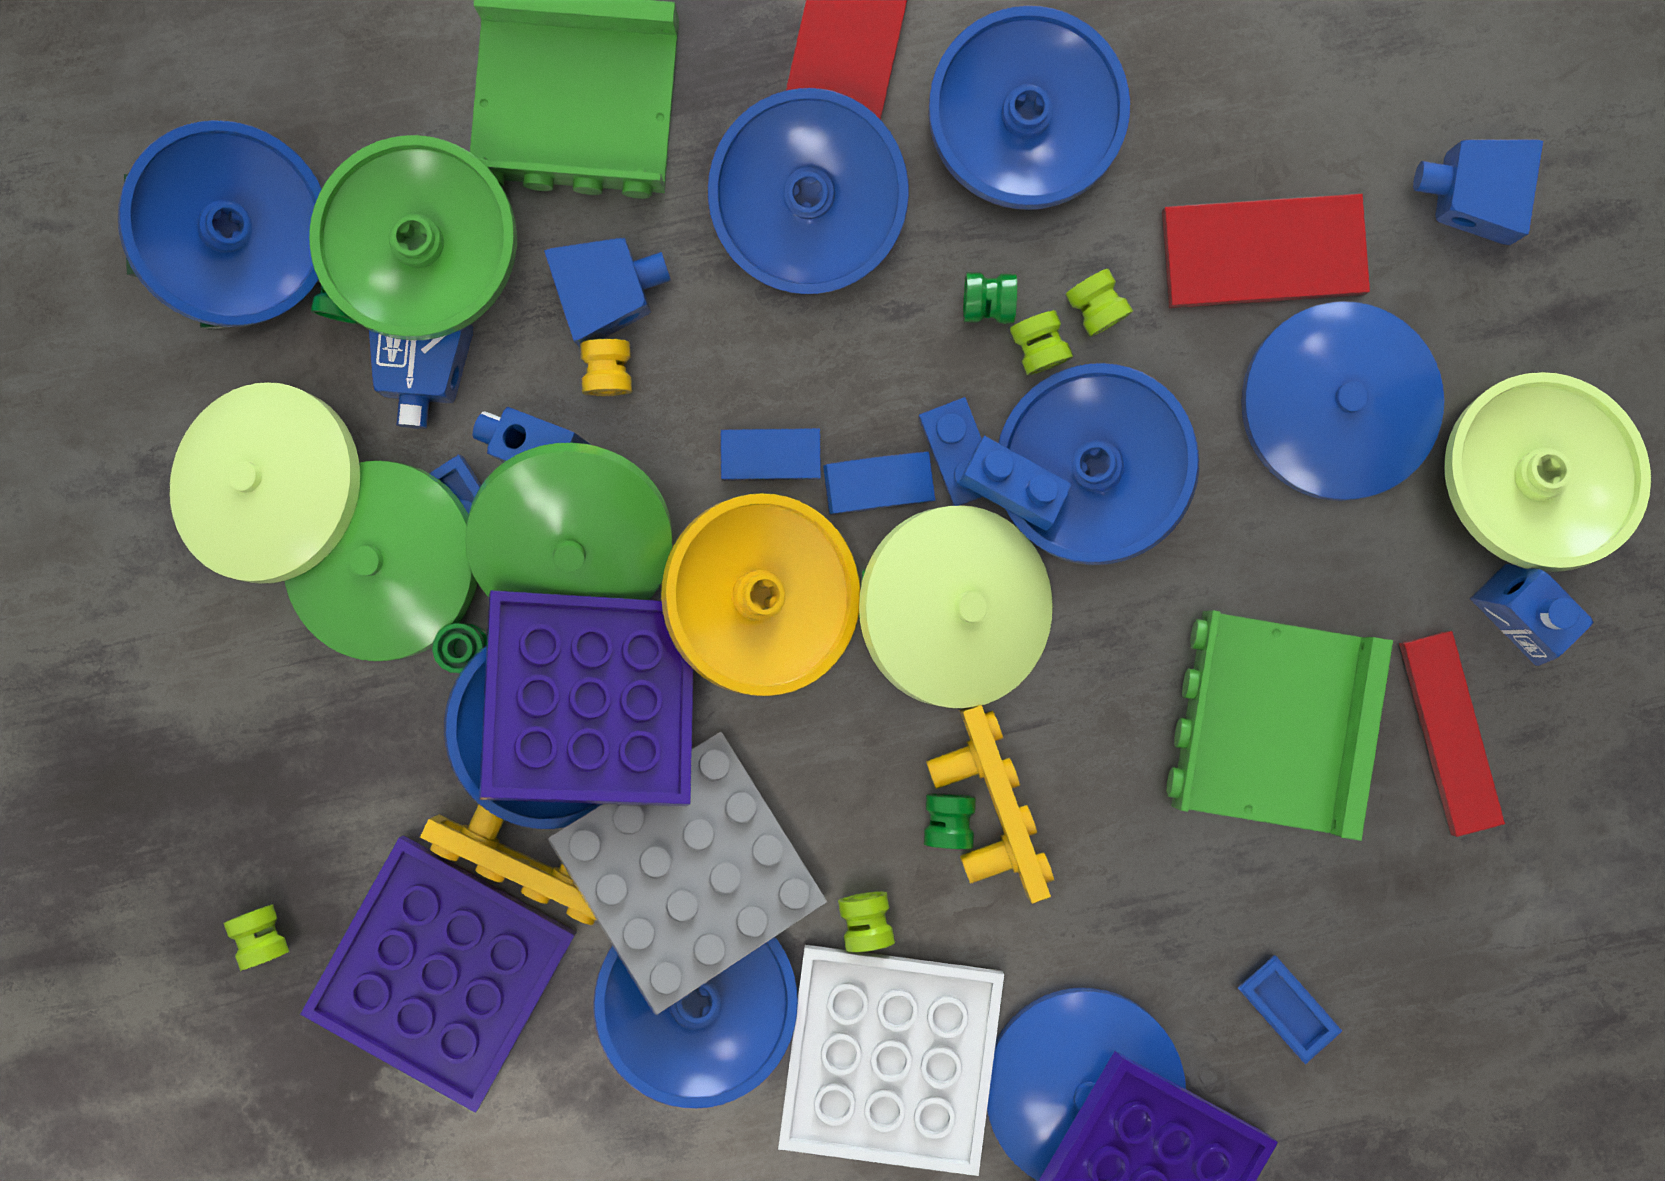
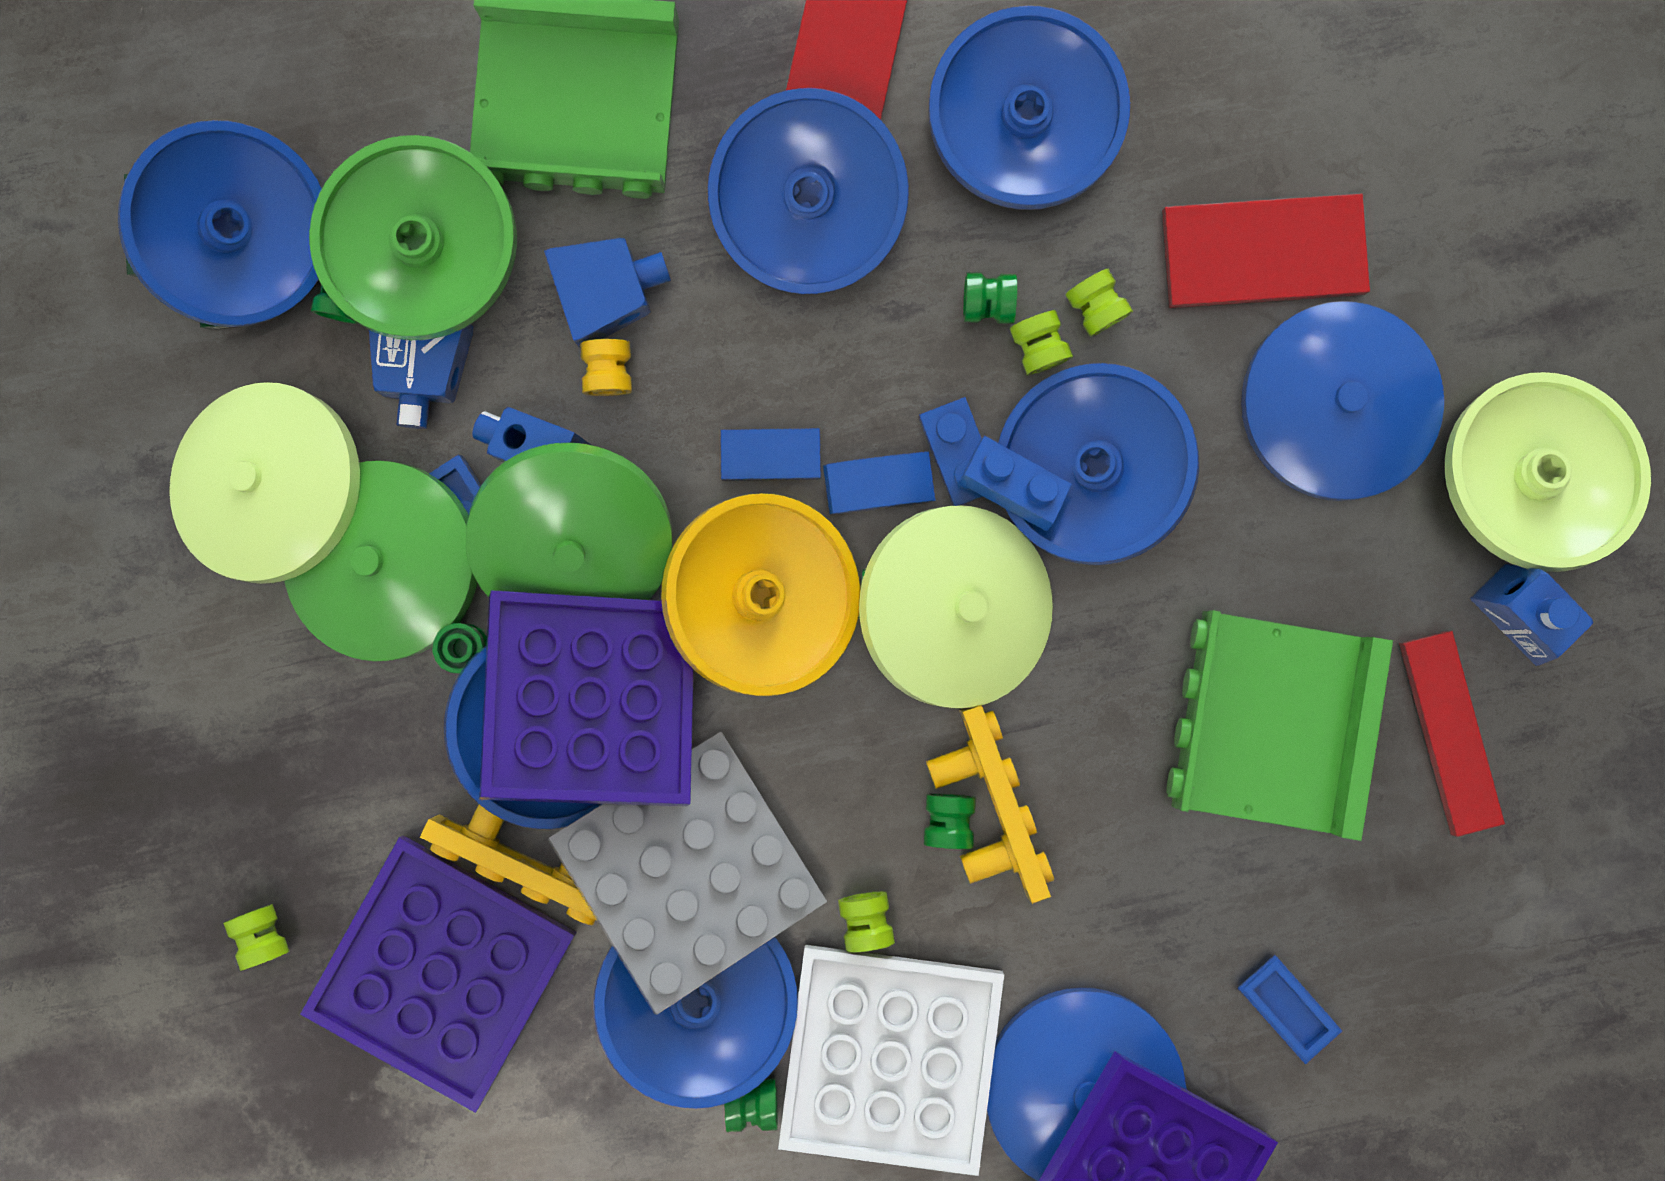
(755, 1107): none -> green wheel
(1485, 187): blue torso -> none

